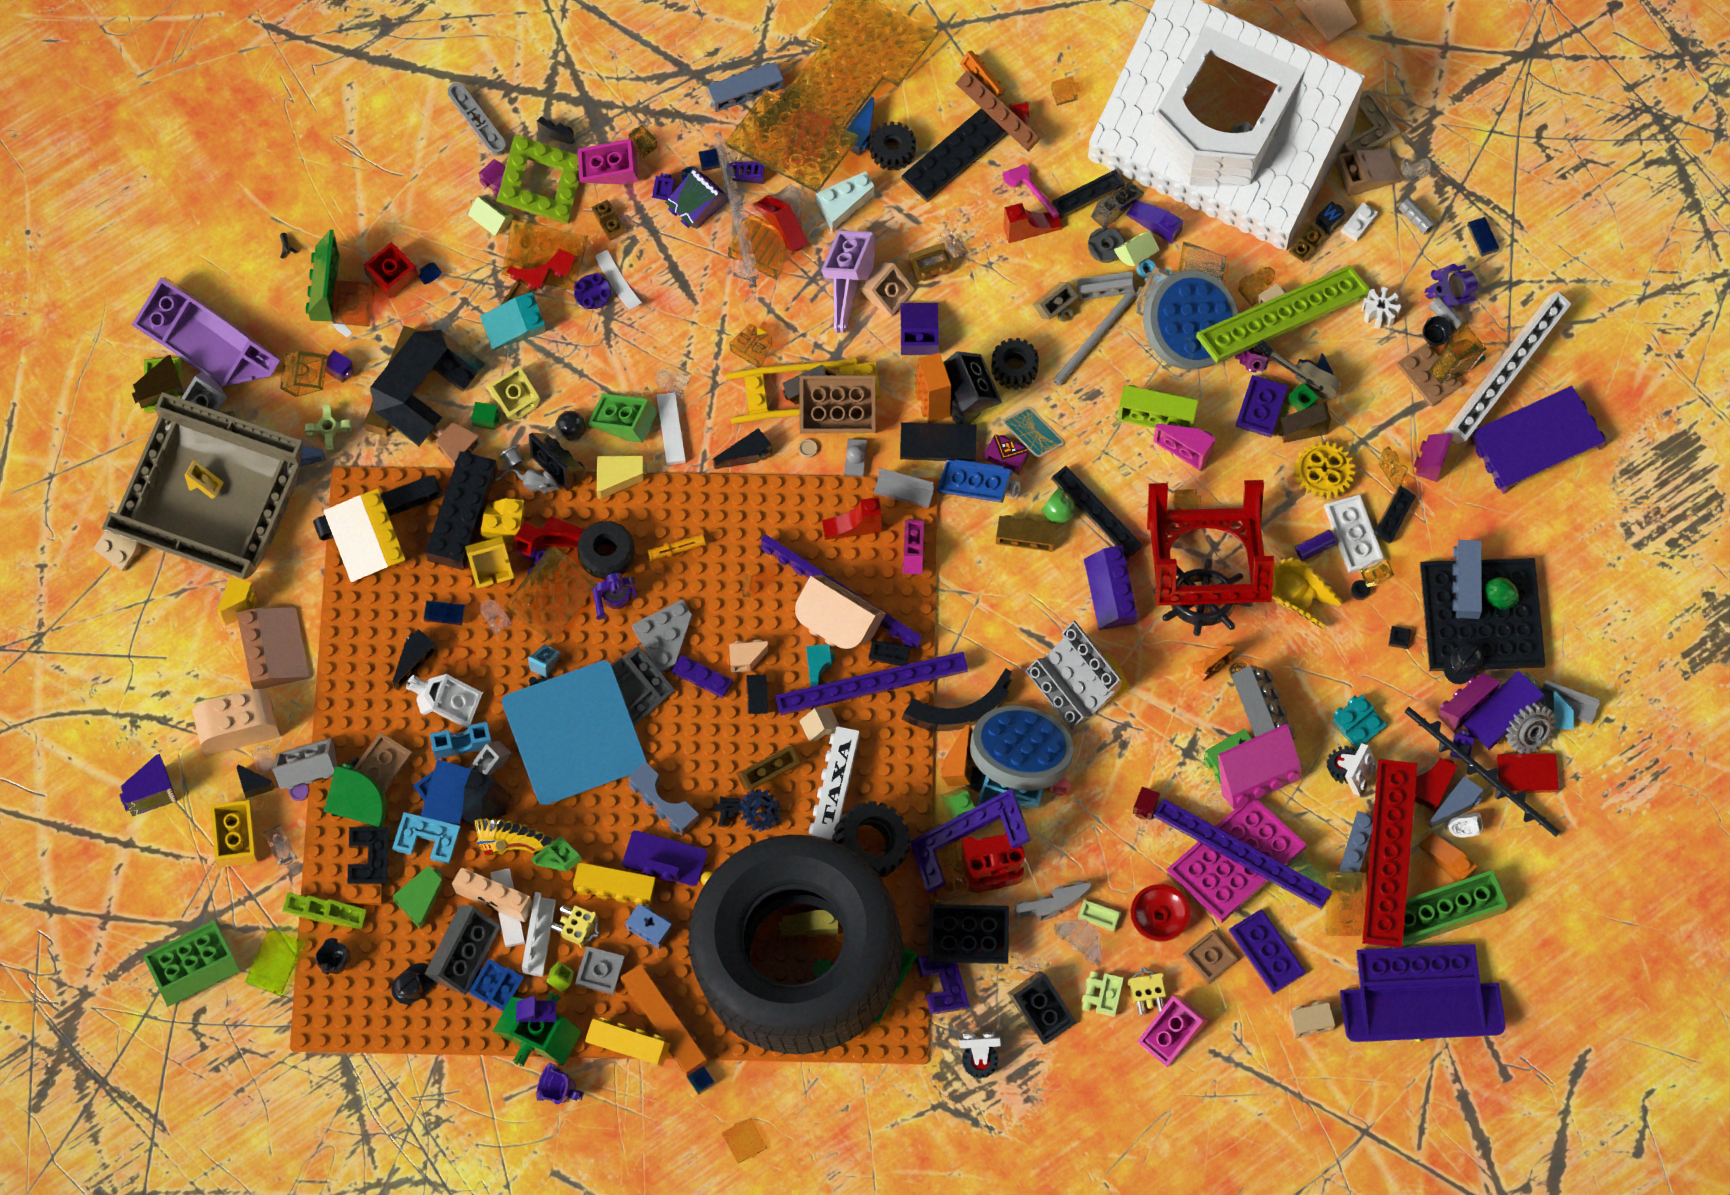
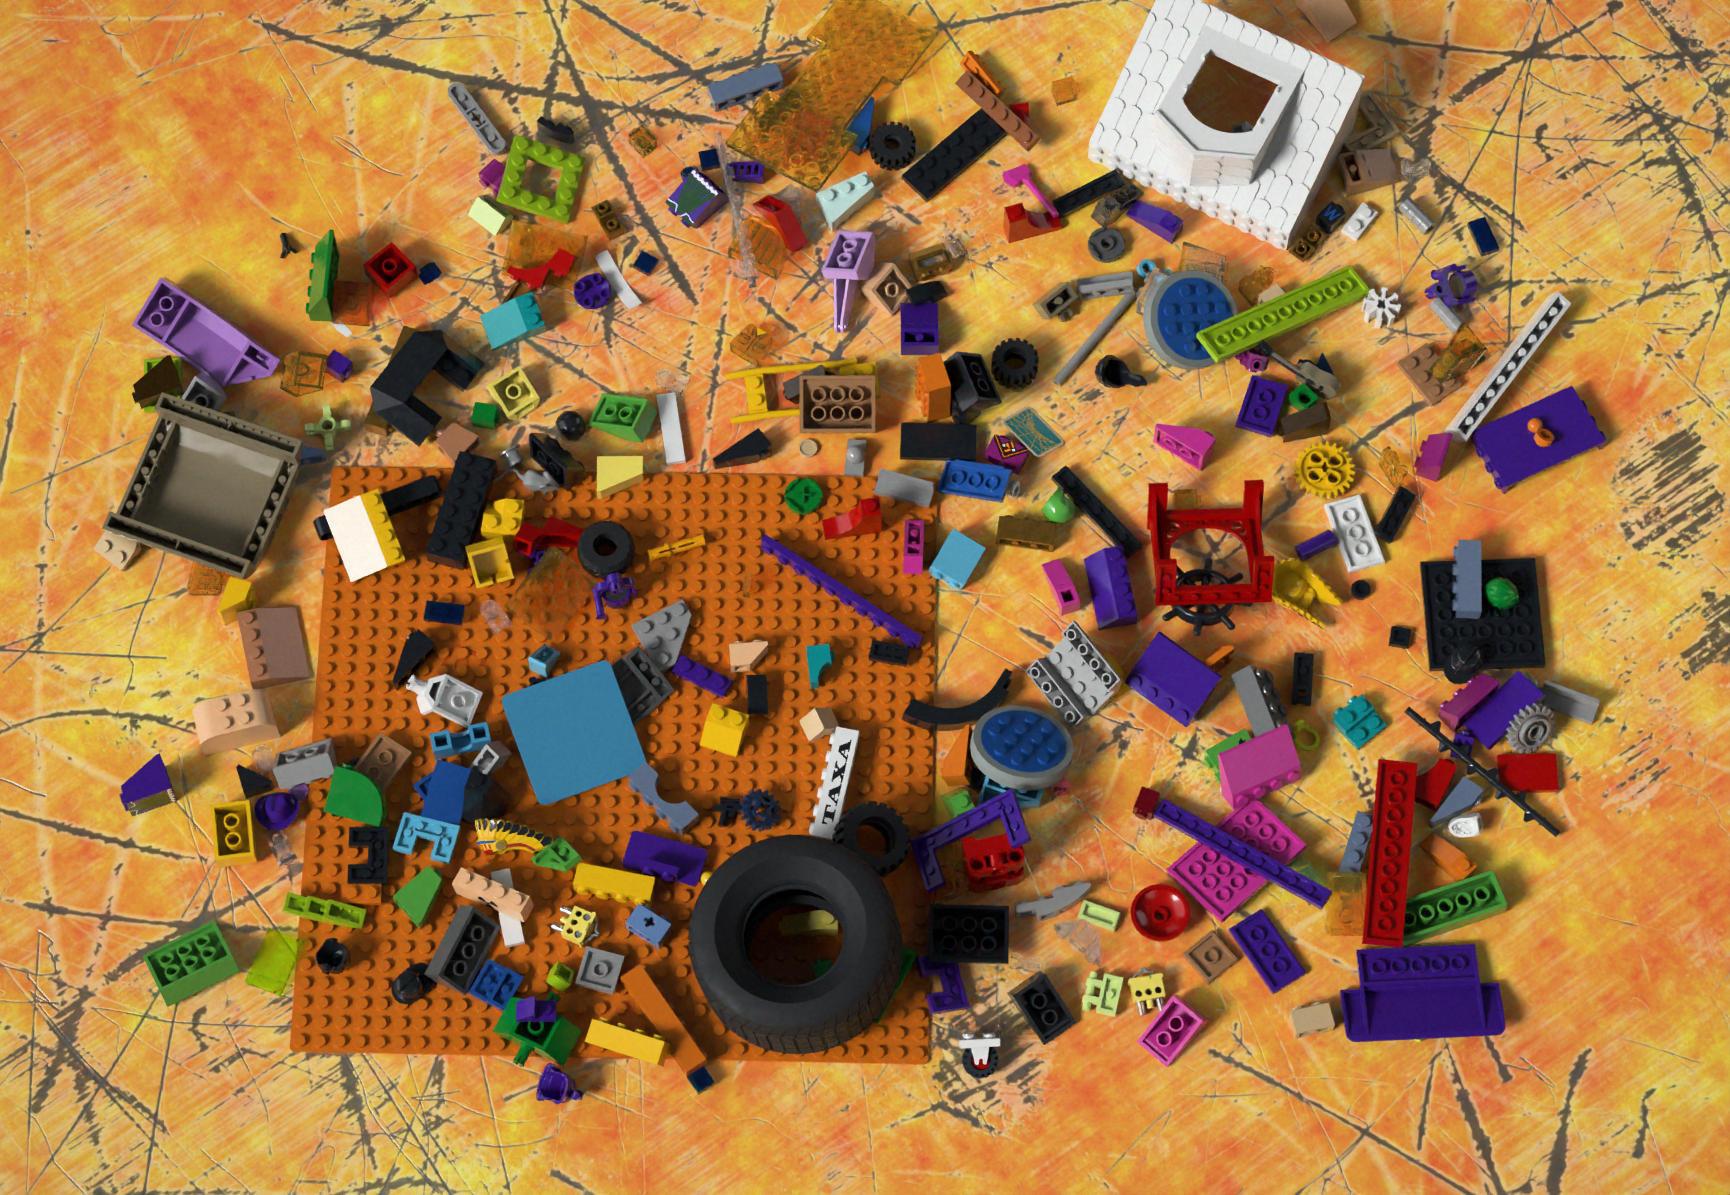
(203, 479): yellow slope -> none
(206, 581): none -> clear yellow torso
(276, 810): none -> dark purple hat
(538, 935): white fence -> none
(609, 163): dark pink slope -> none
(645, 263): none -> clear blue tile
(663, 186): dark purple bracket -> none
(724, 730): none -> yellow slope
(744, 1140): clear yellow piece -> none
(768, 768): pearl gold brick -> none
(803, 496): none -> green tile
(836, 613): light nougat brick -> none
(871, 683): dark purple plate -> none
(926, 291): none -> black slope
(956, 559): none -> medium azure brick
(1061, 587): none -> dark pink slope
(1115, 373): none -> black piece
(1137, 249): yellowish green brick -> none
(1153, 407): lime brick -> none
(1173, 679): none -> dark purple slope
(1235, 666): clear yellow tile -> none
(1301, 725): none -> neon yellow piece
(1302, 678): none -> black plate
(1352, 766): white plate -> none
(1377, 572): clear yellow brick -> none
(1436, 330): black hair -> none
(1542, 436): none -> orange plate
(1563, 712): medium azure slope -> none

